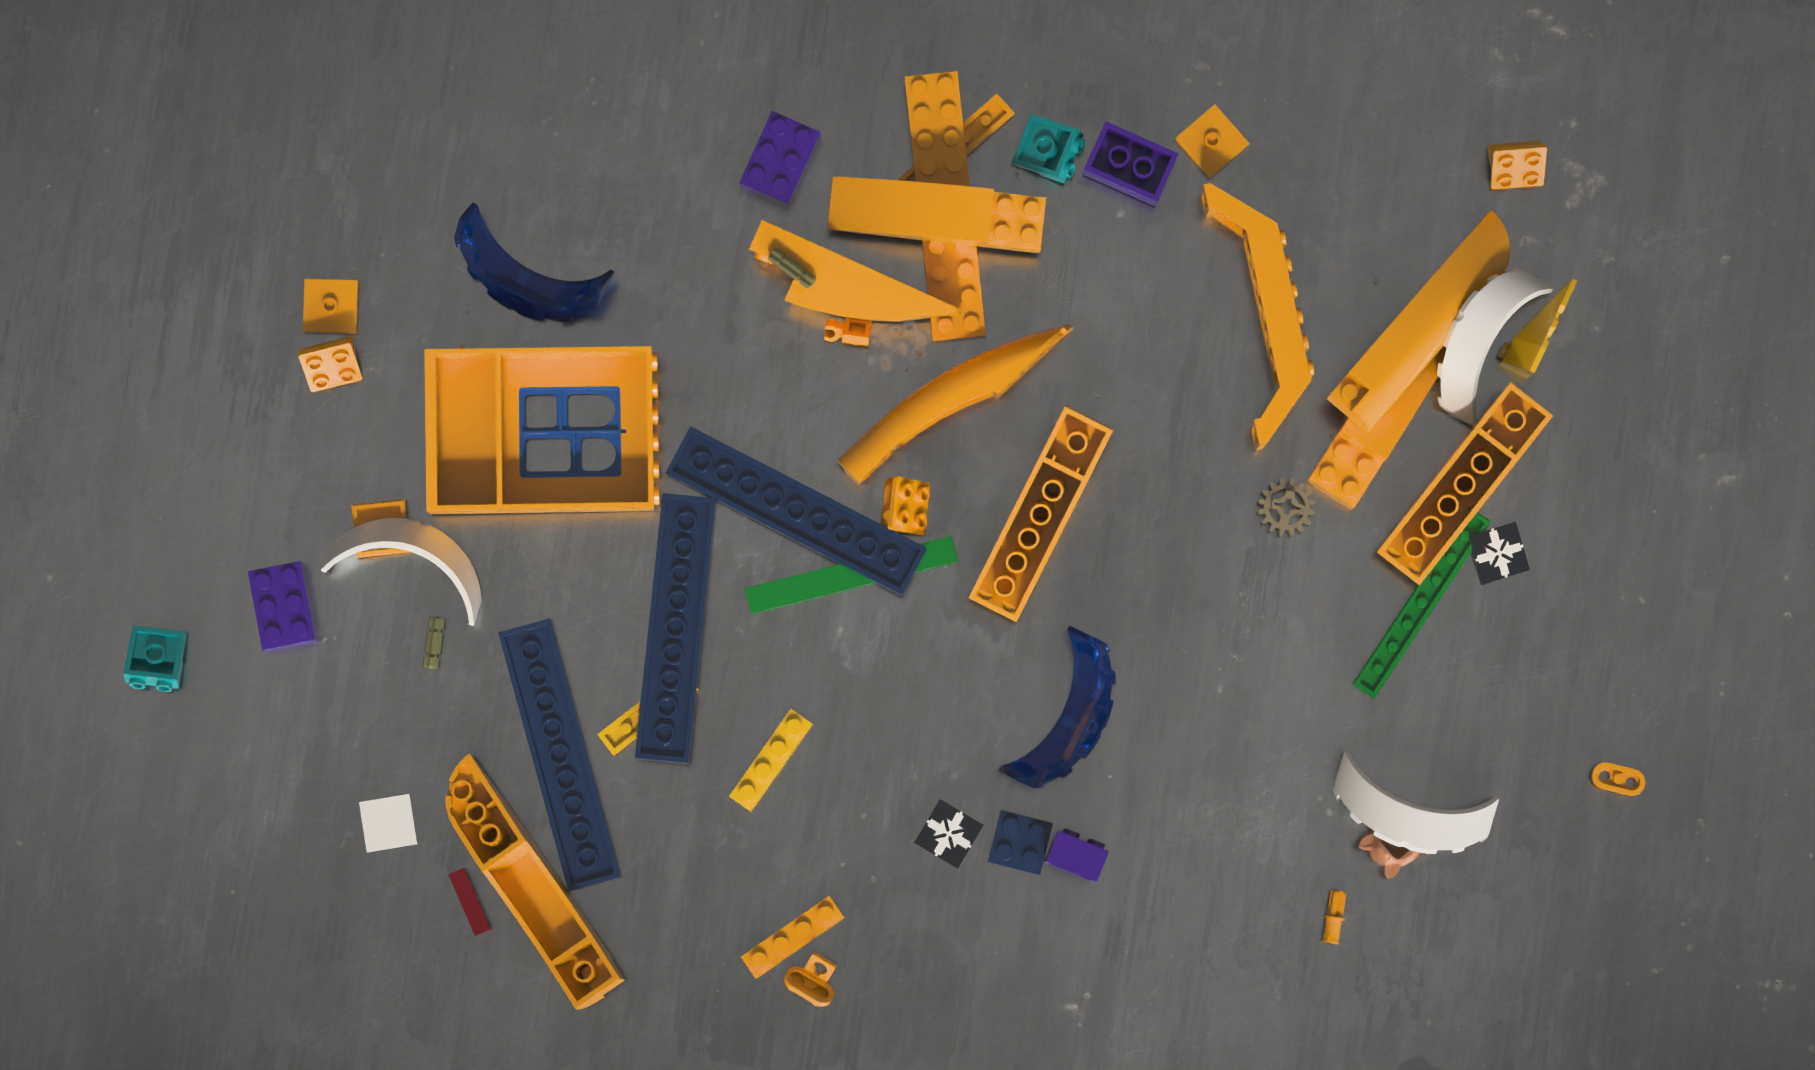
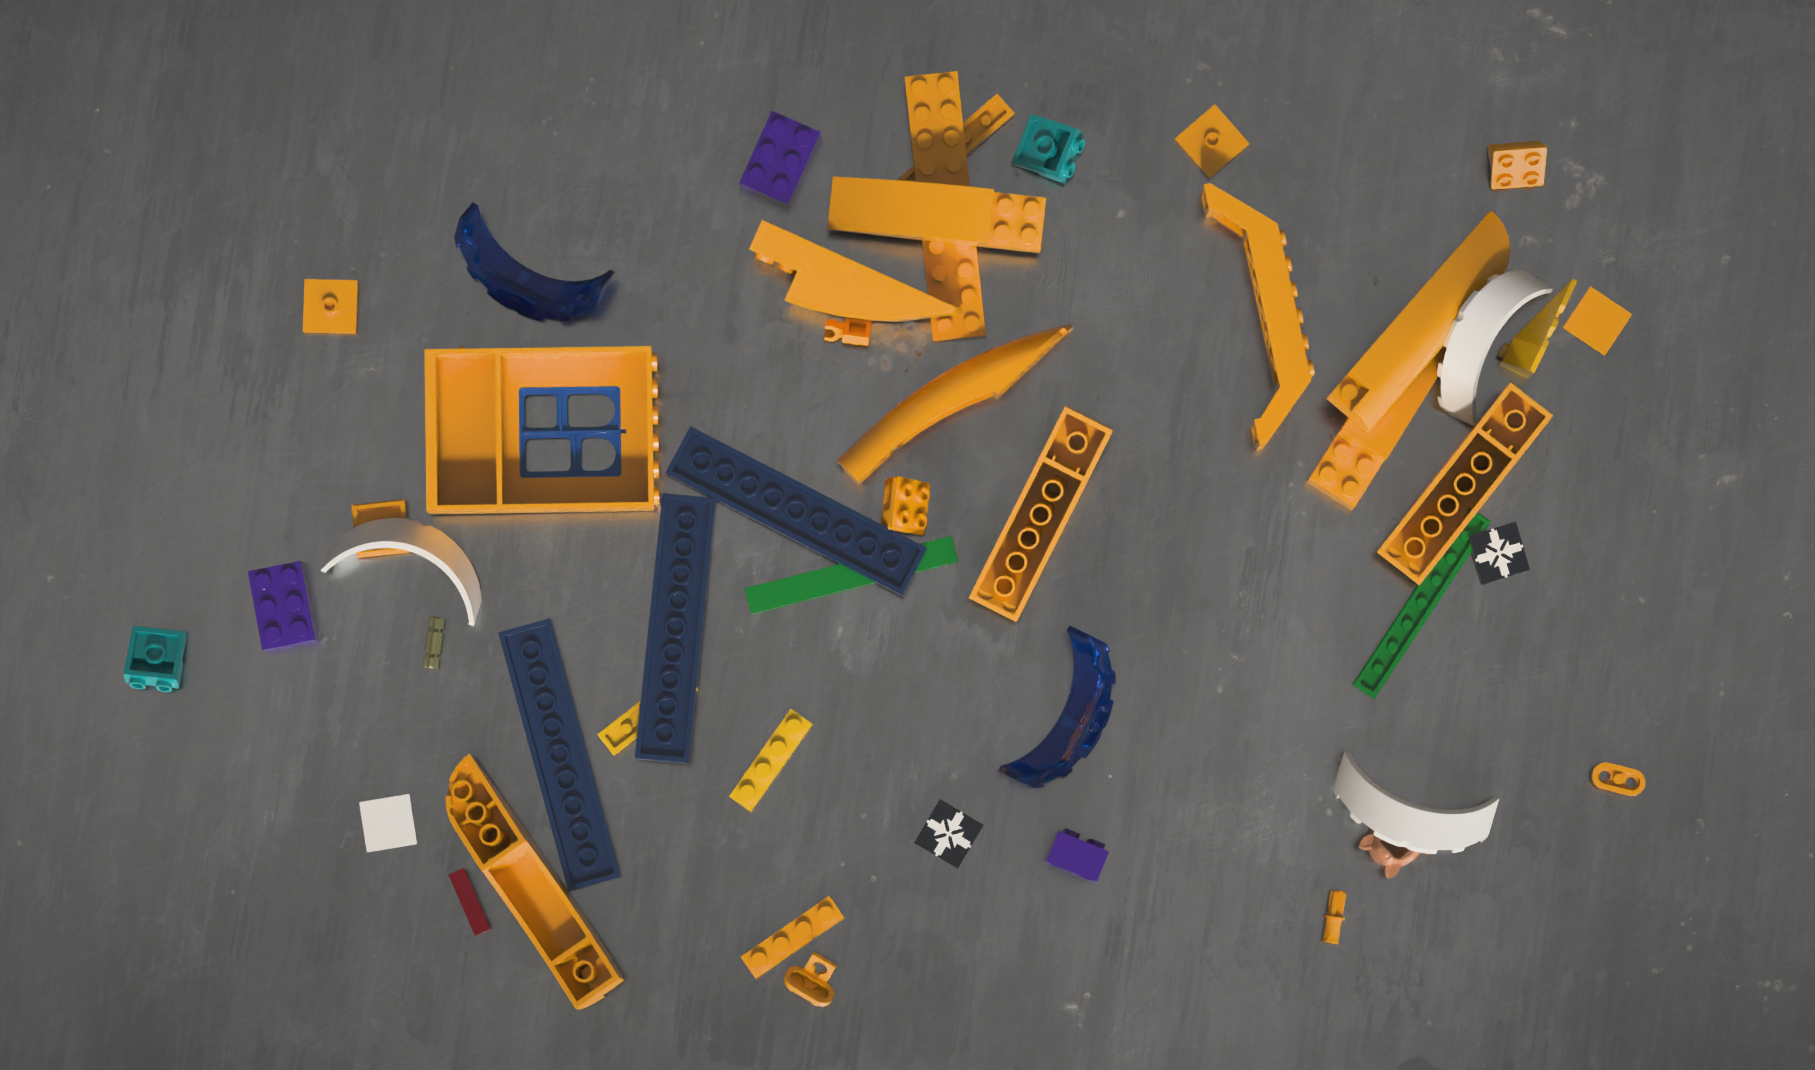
(330, 364): light orange bracket -> none
(792, 268): olive axle -> none
(1020, 842): dark blue plate -> none
(1130, 163): dark purple brick -> none
(1283, 520): dark tan gear -> none
(1597, 320): none -> light orange sticker

